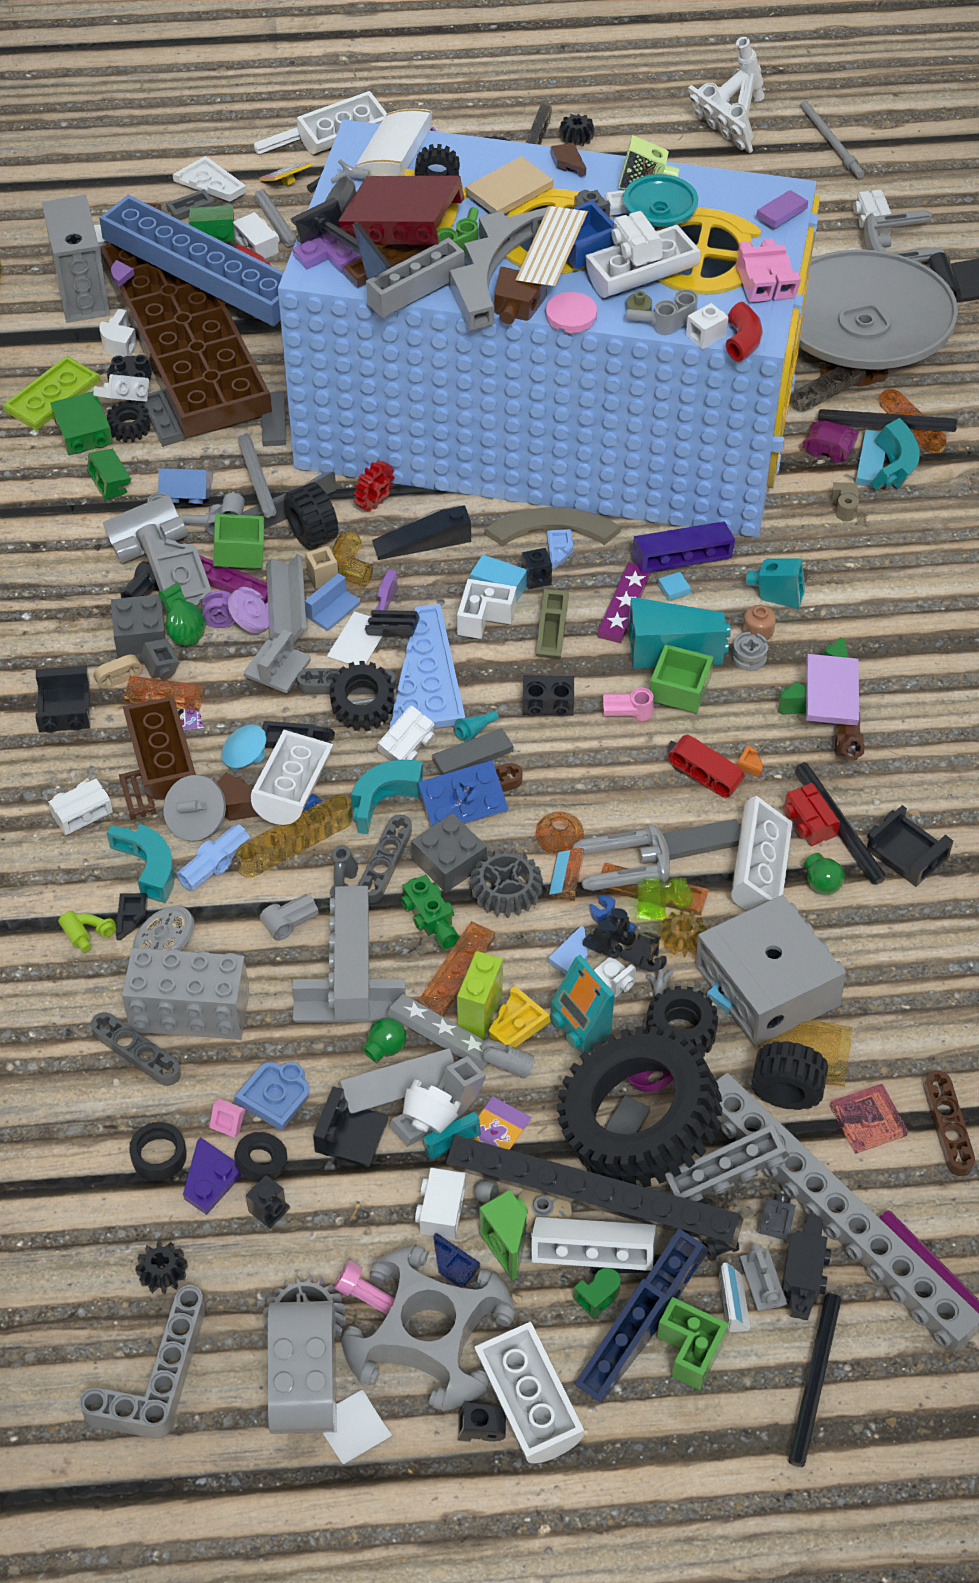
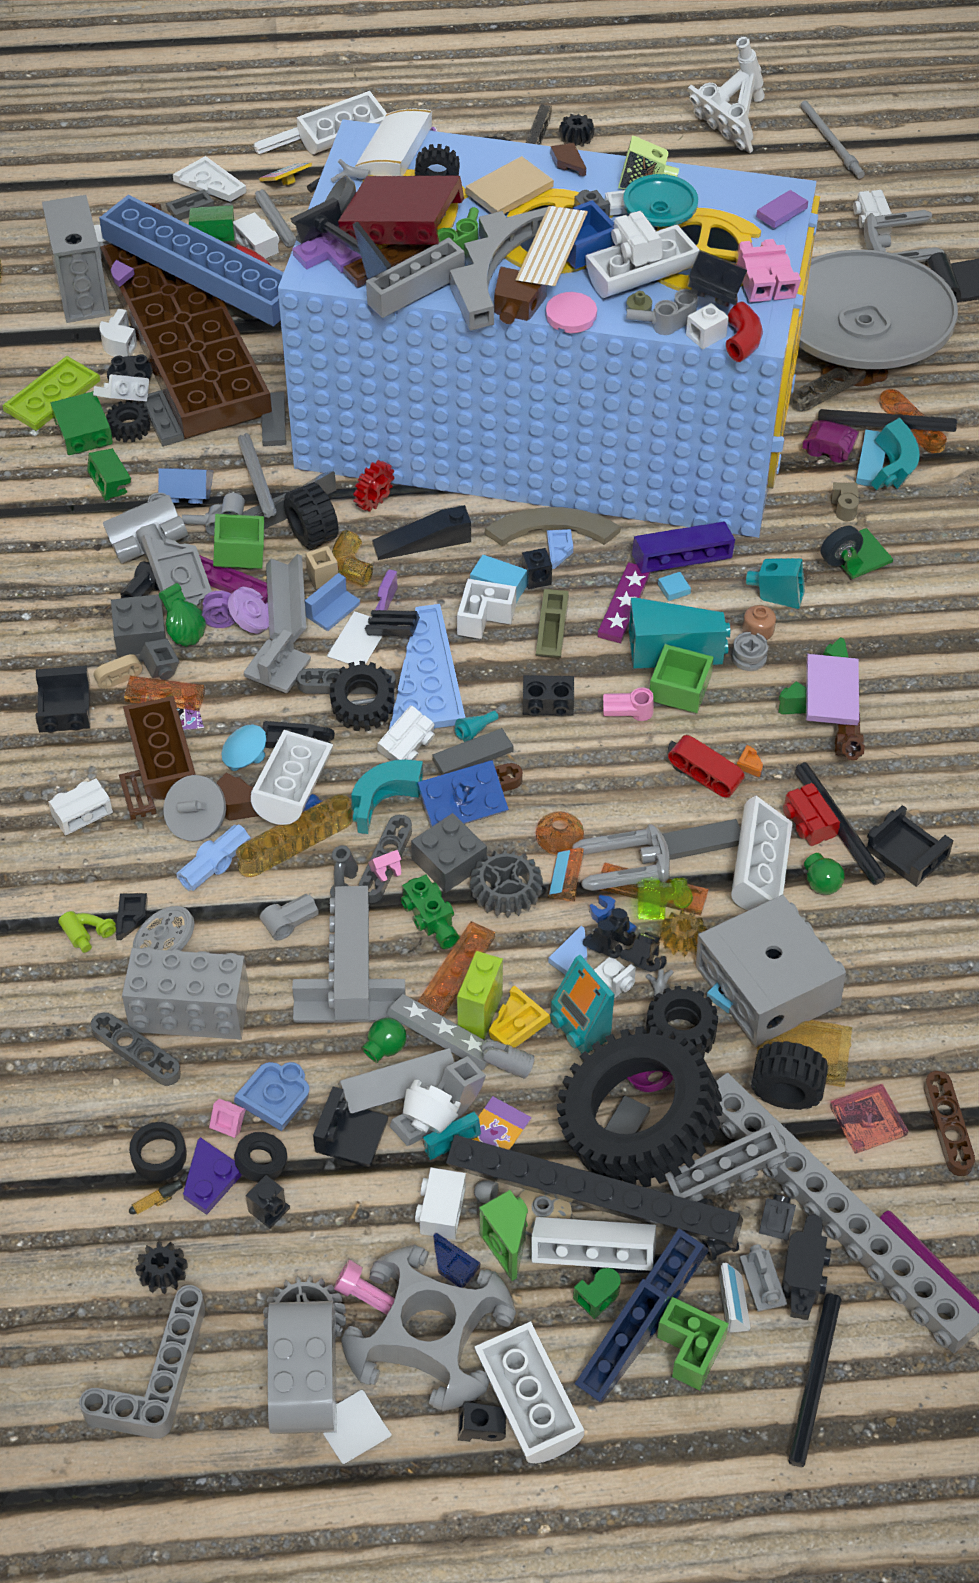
(147, 844): teal arch -> none
(156, 1198): none -> clear yellow piece
(390, 860): none -> bright pink tile
(716, 278): none -> black bracket
(855, 551): none -> plate

